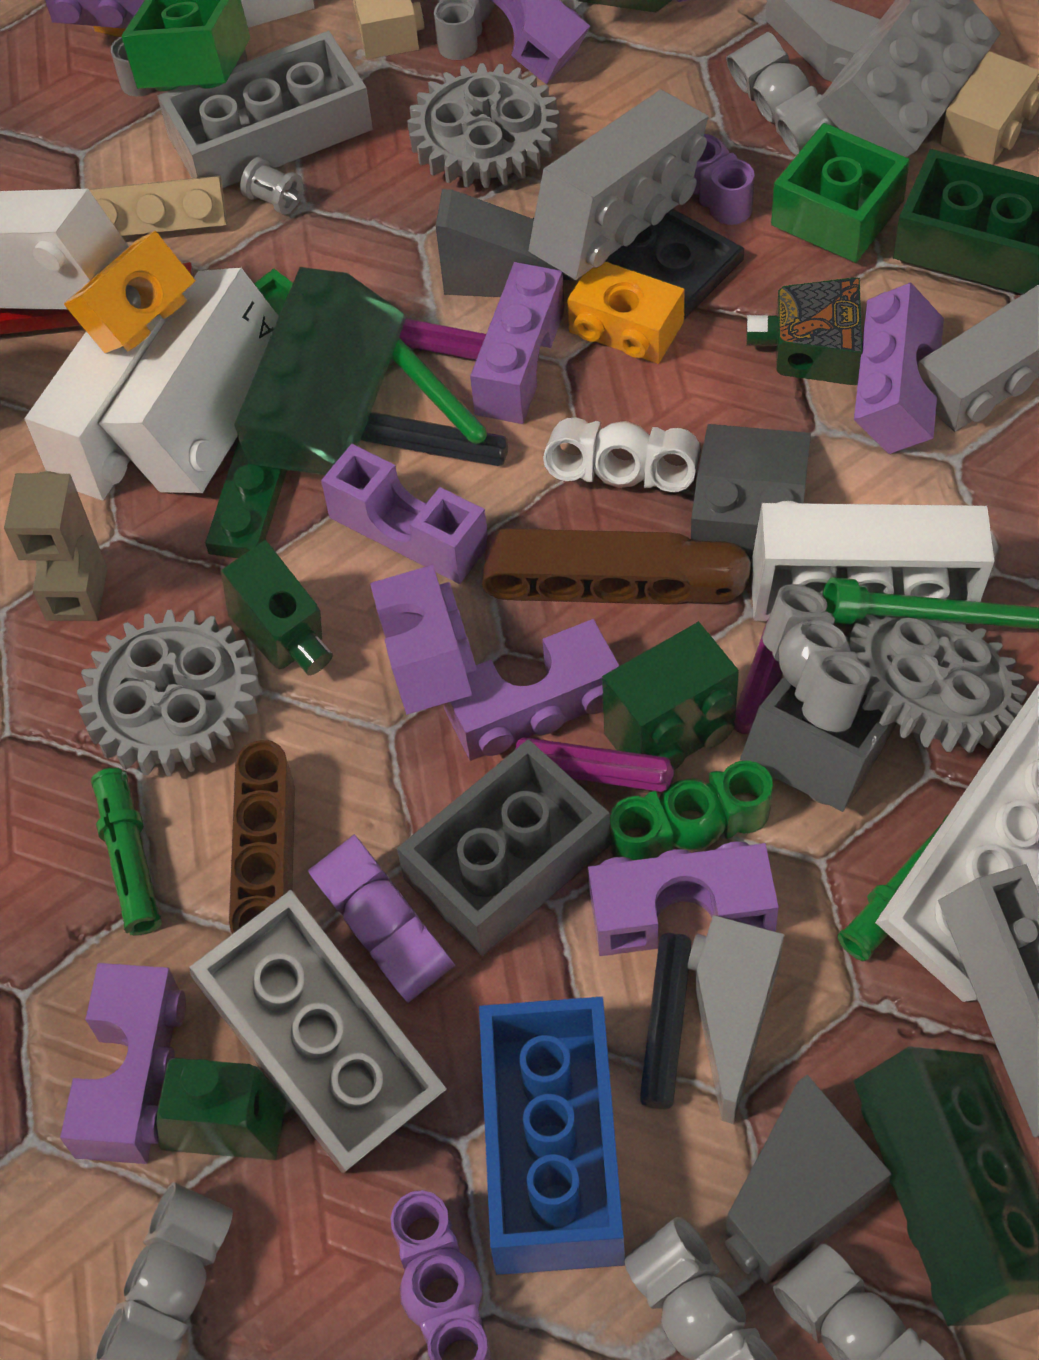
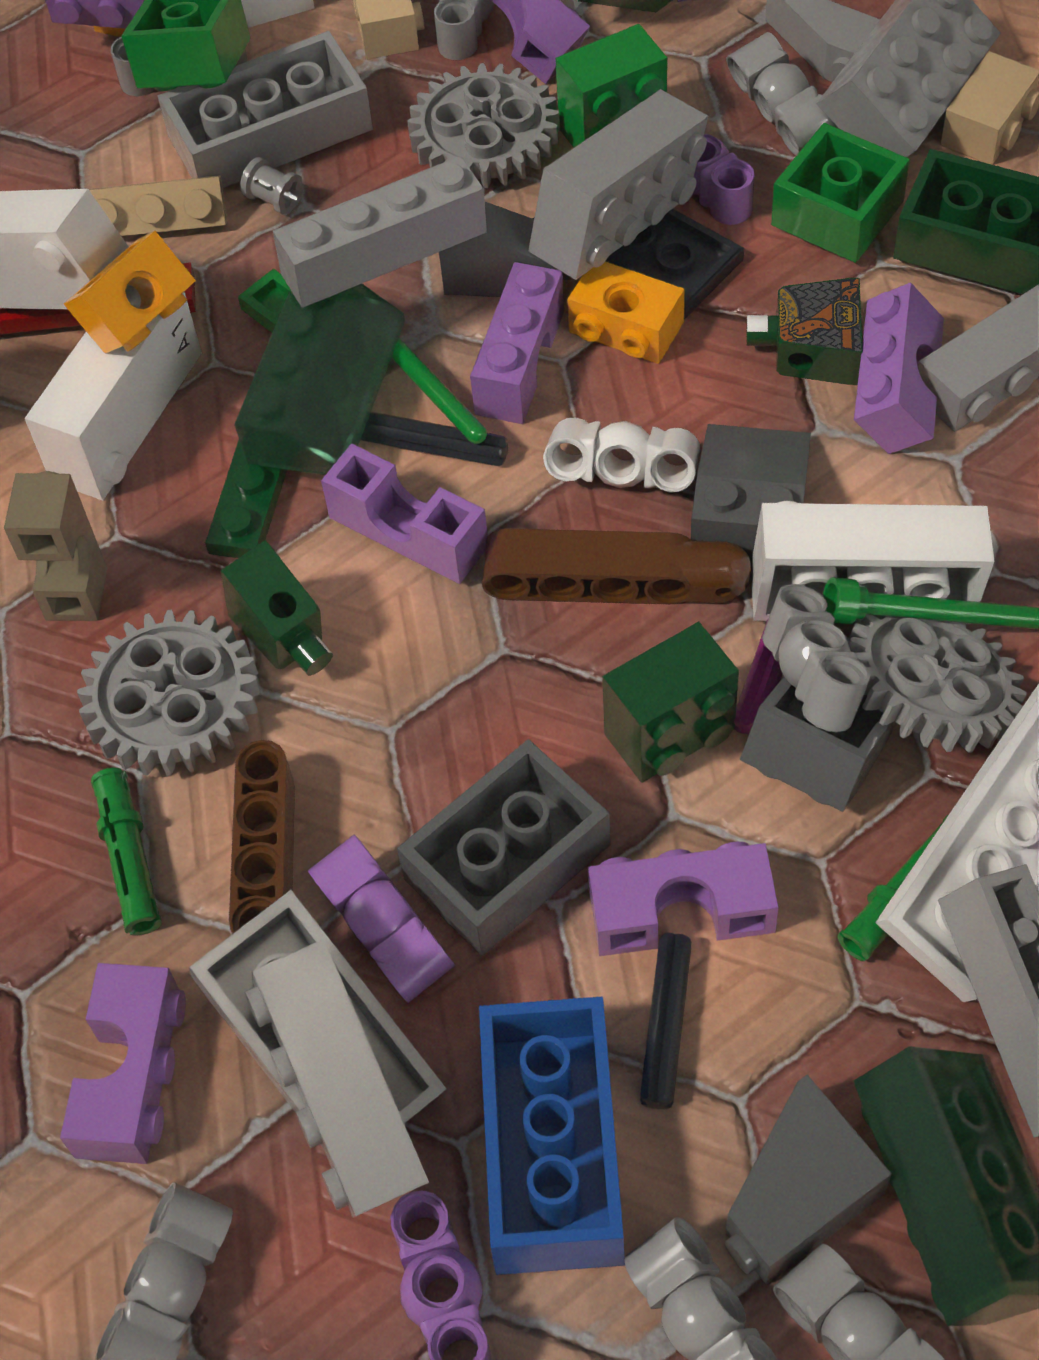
(192, 381): white brick -> none
(212, 1108): dark green torso -> none
(337, 1078): none -> light grey brick
(380, 231): none -> light grey brick
(424, 638): medium lavender arch -> none
(442, 339): magenta axle -> none
(504, 713): medium lavender arch -> none
(607, 81): none -> green brick
(608, 765): magenta axle -> none
(713, 800): green piece -> none
(733, 989): light grey slope -> none

